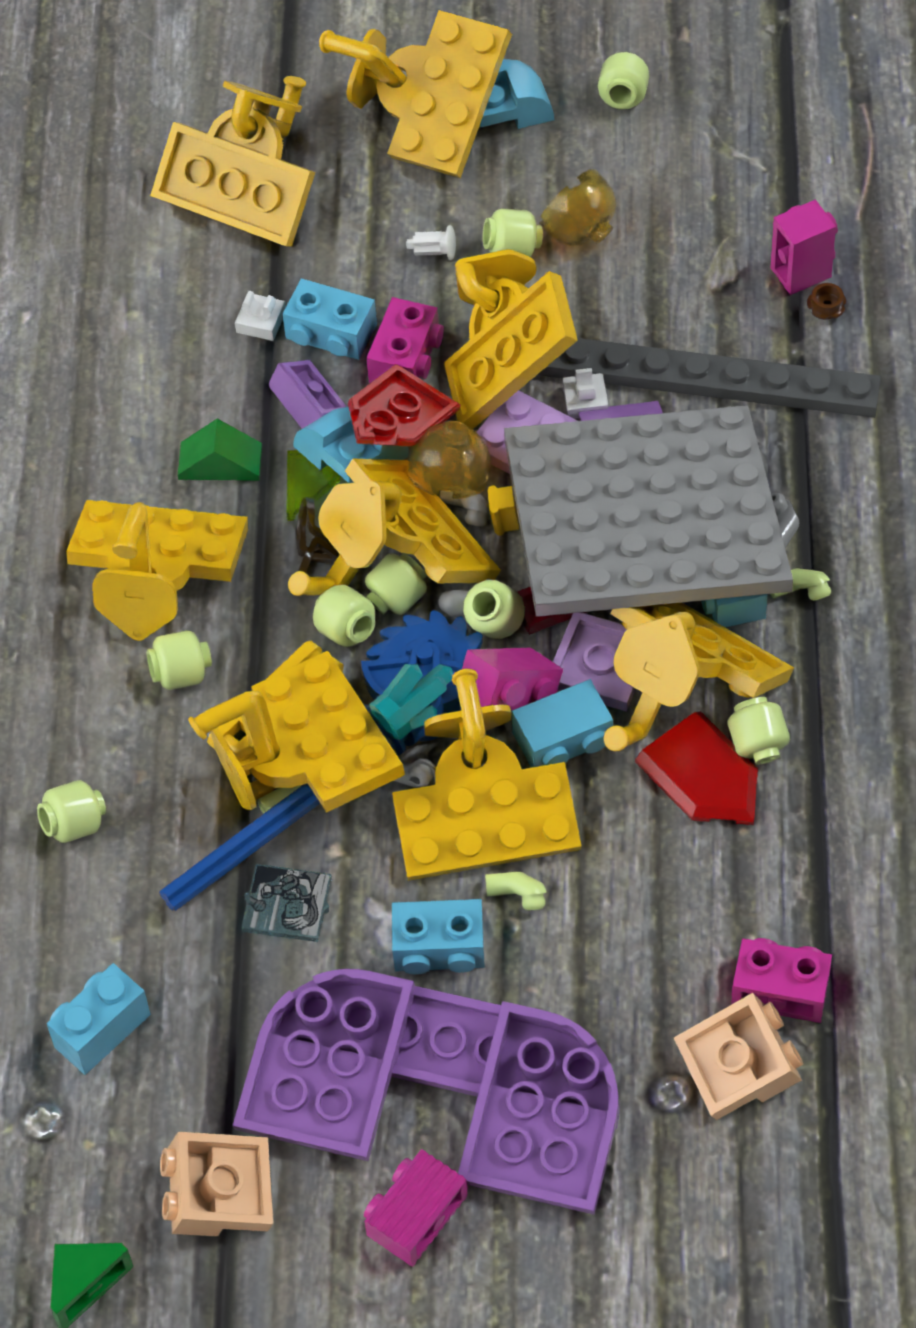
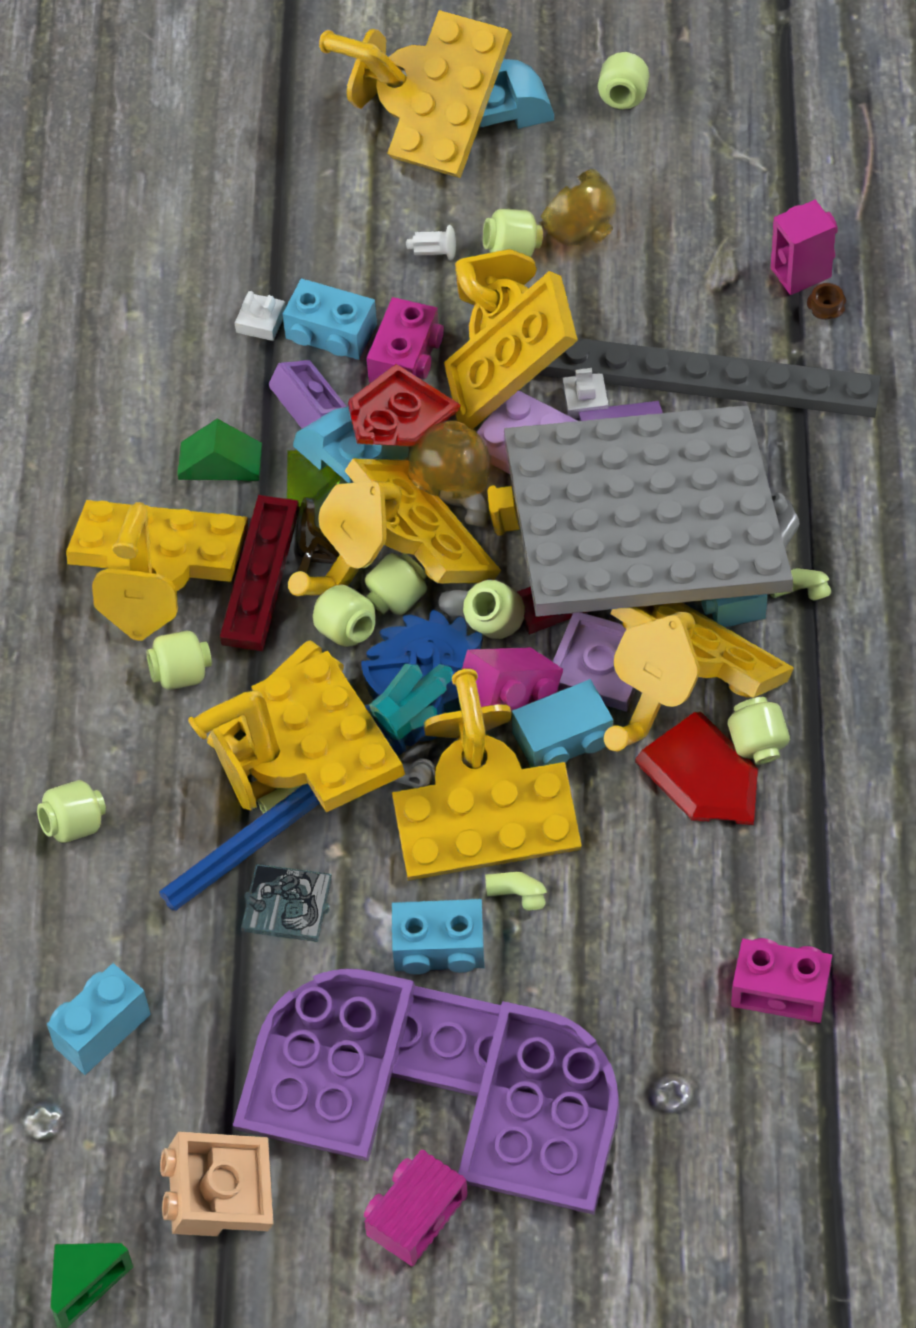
(238, 166): yellow plate -> none
(260, 573): none -> dark red plate
(739, 1056): light nougat plate -> none

